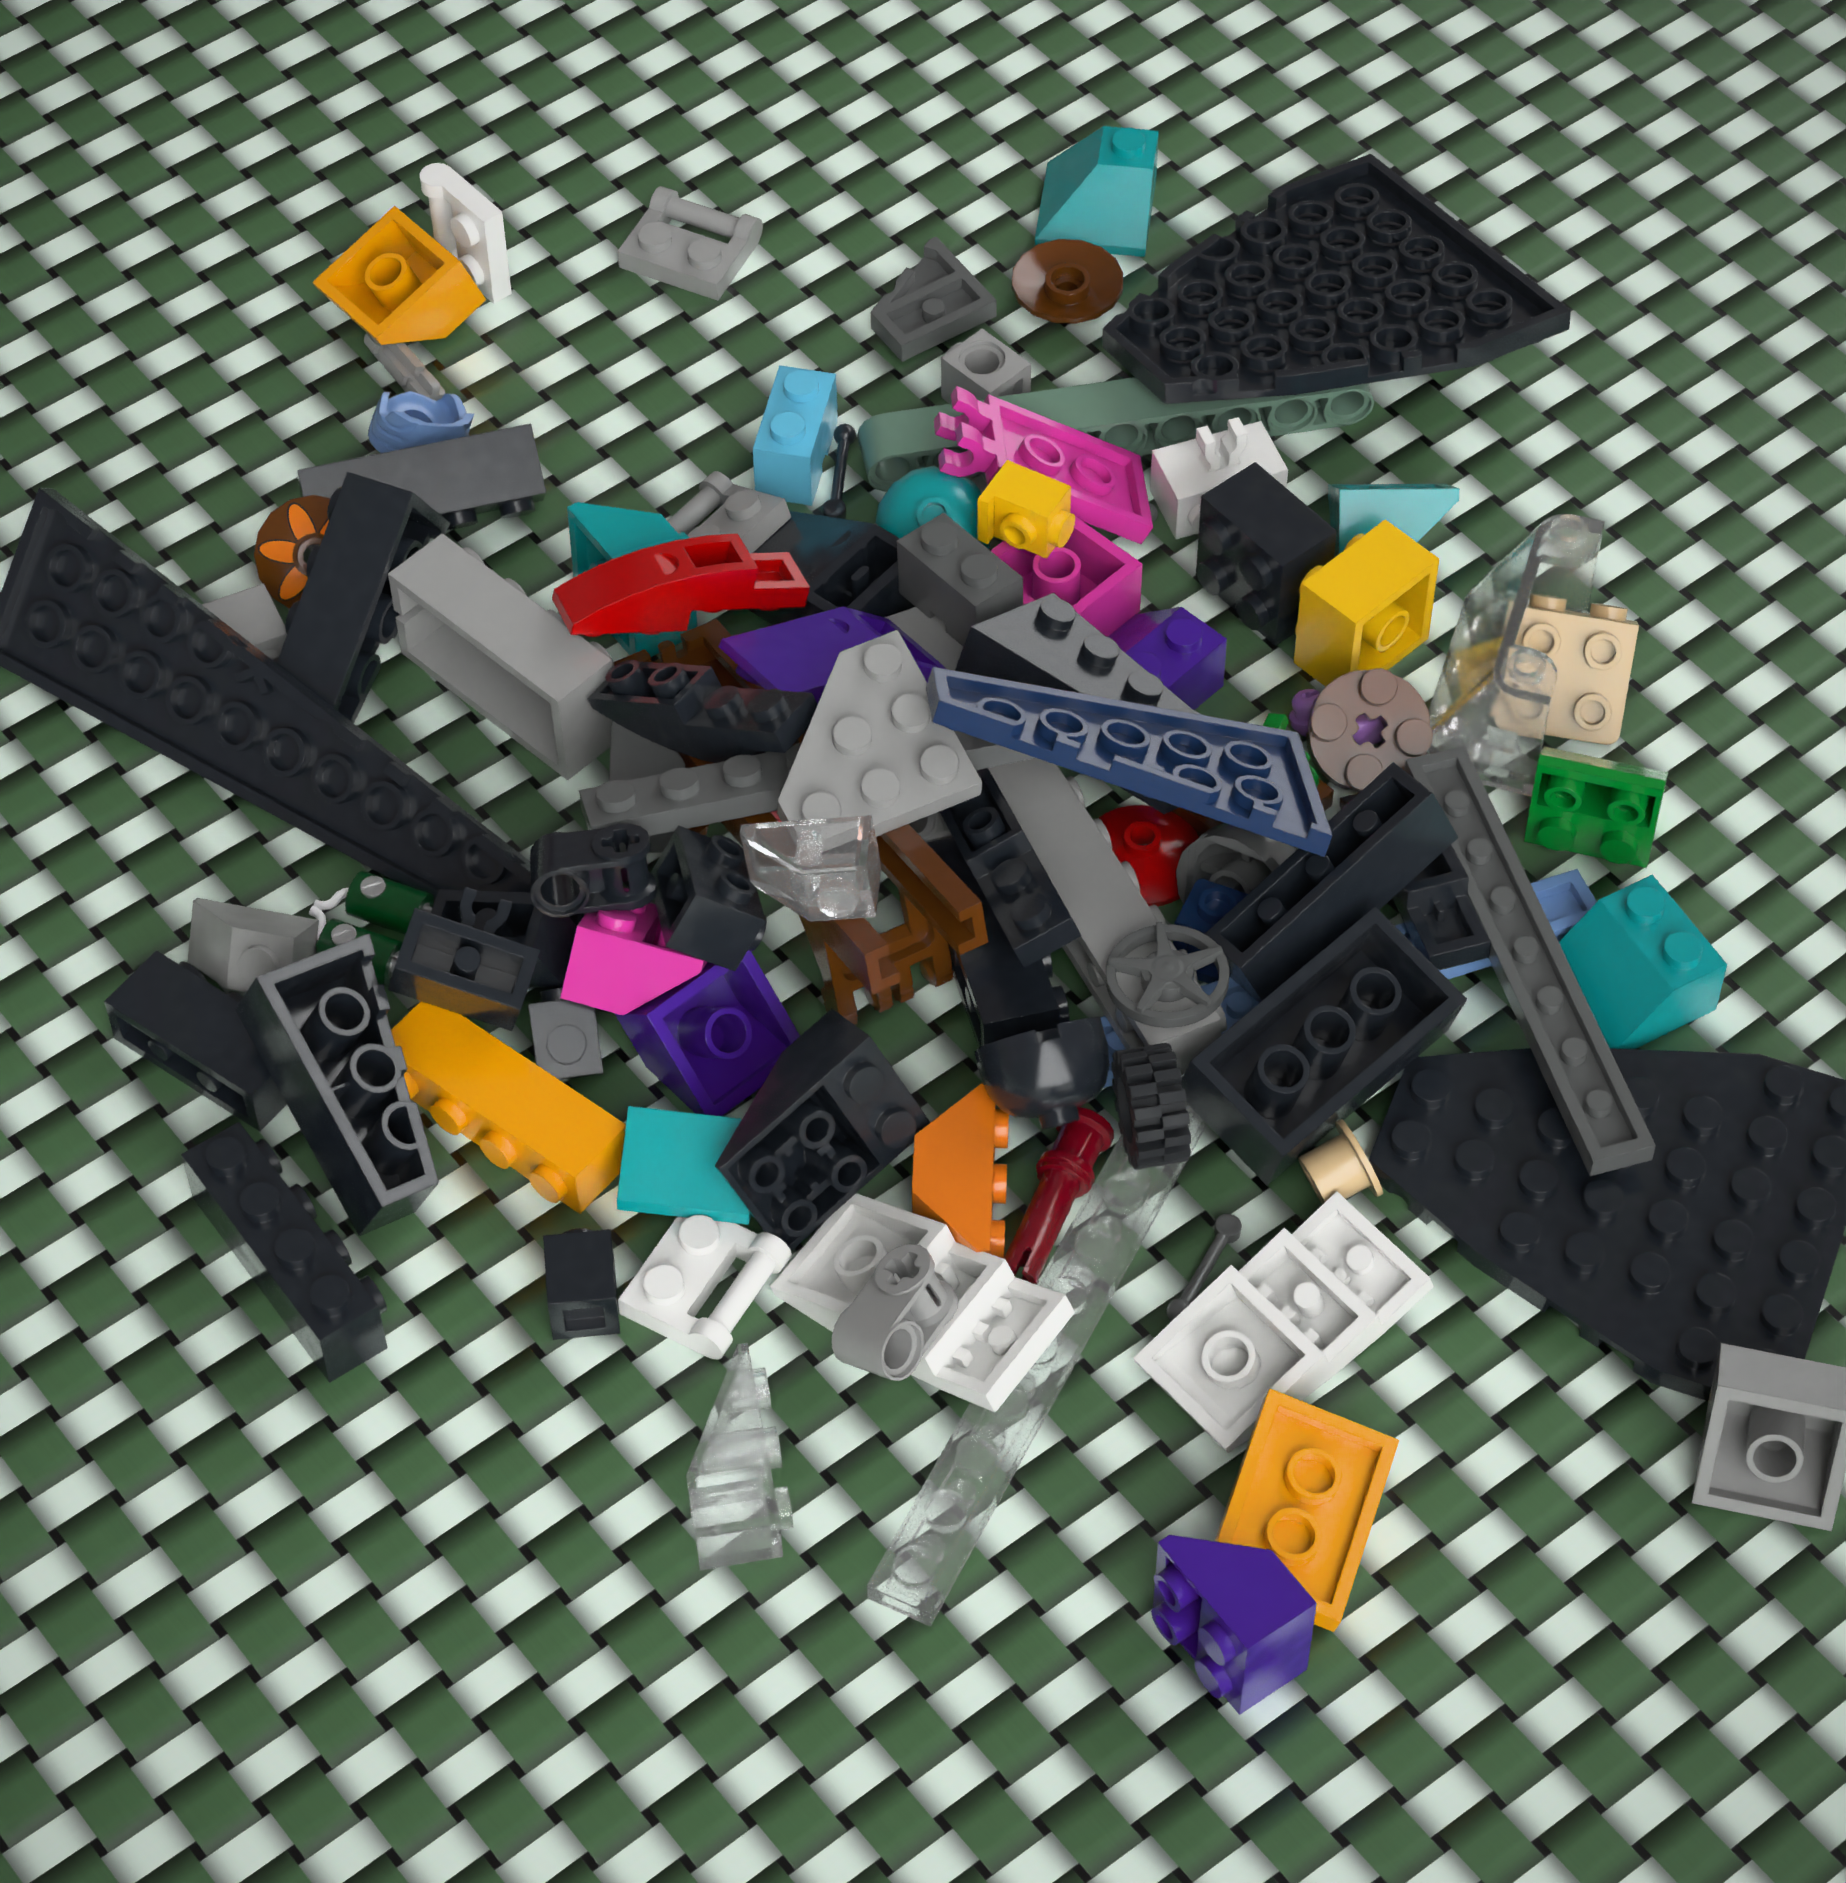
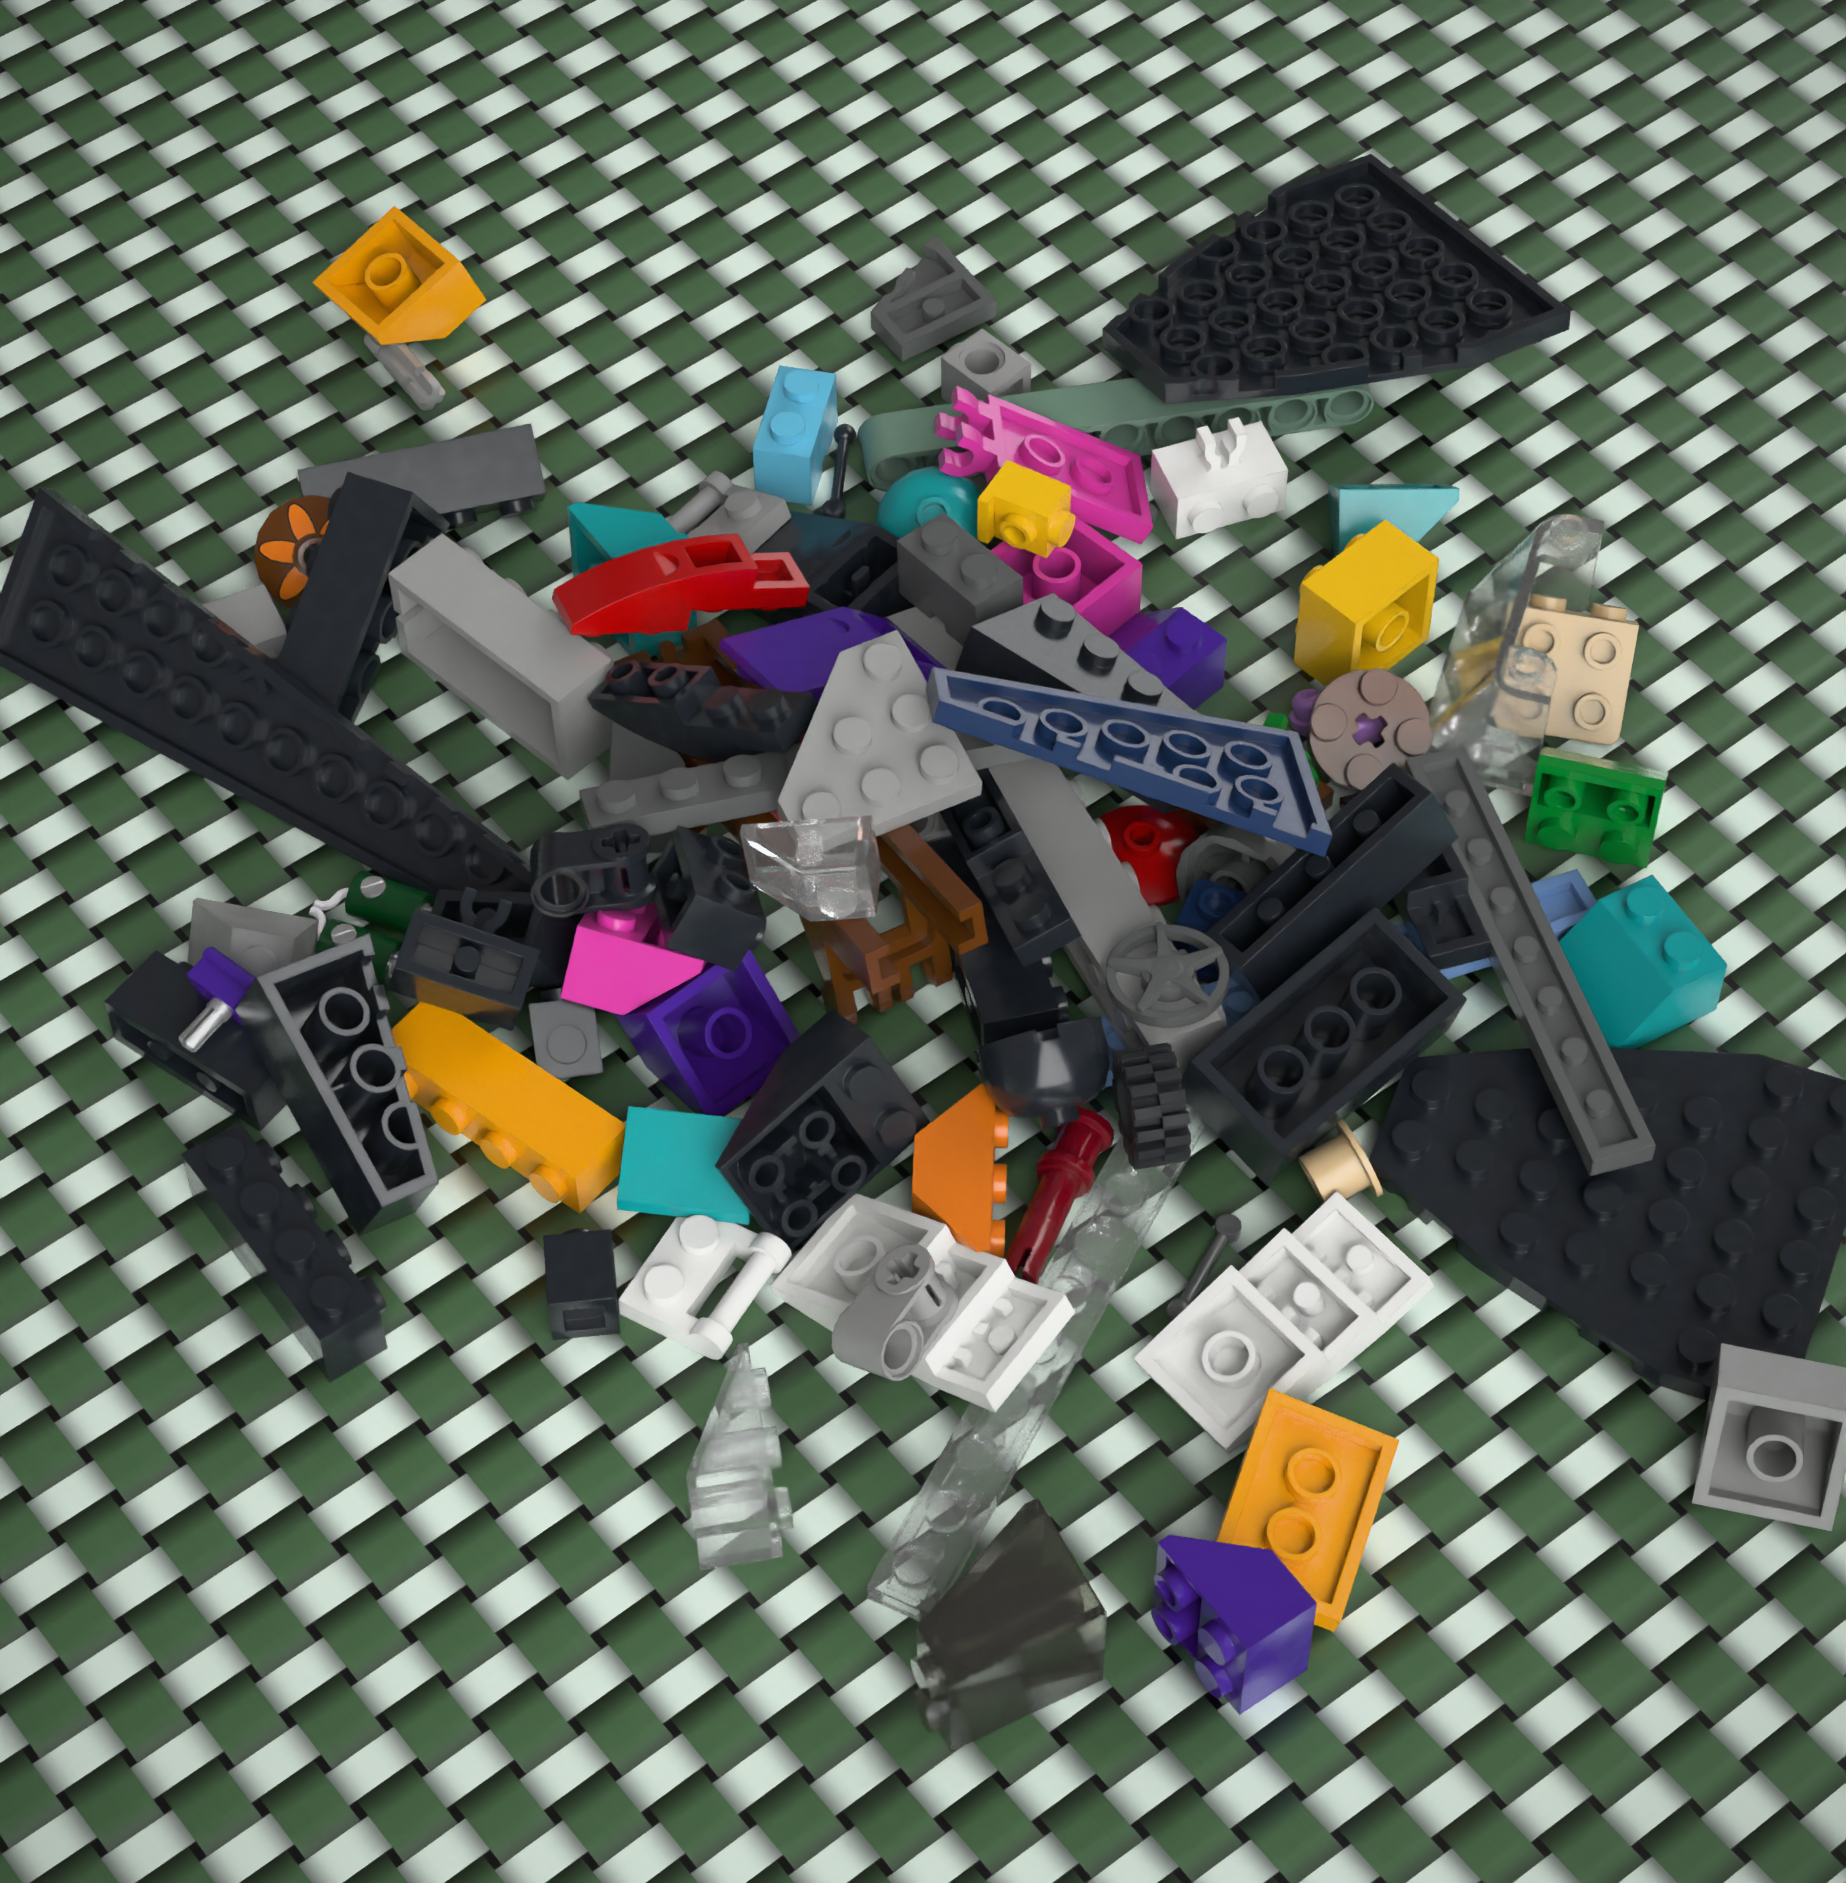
(223, 986): none -> dark purple piece
(416, 421): medium blue hair -> none
(468, 228): white plate -> none
(684, 256): light grey plate -> none
(1008, 1634): none -> clear smoke slope
(1067, 281): reddish brown dish -> none
(1102, 191): teal slope -> none
(1259, 548): black brick -> none

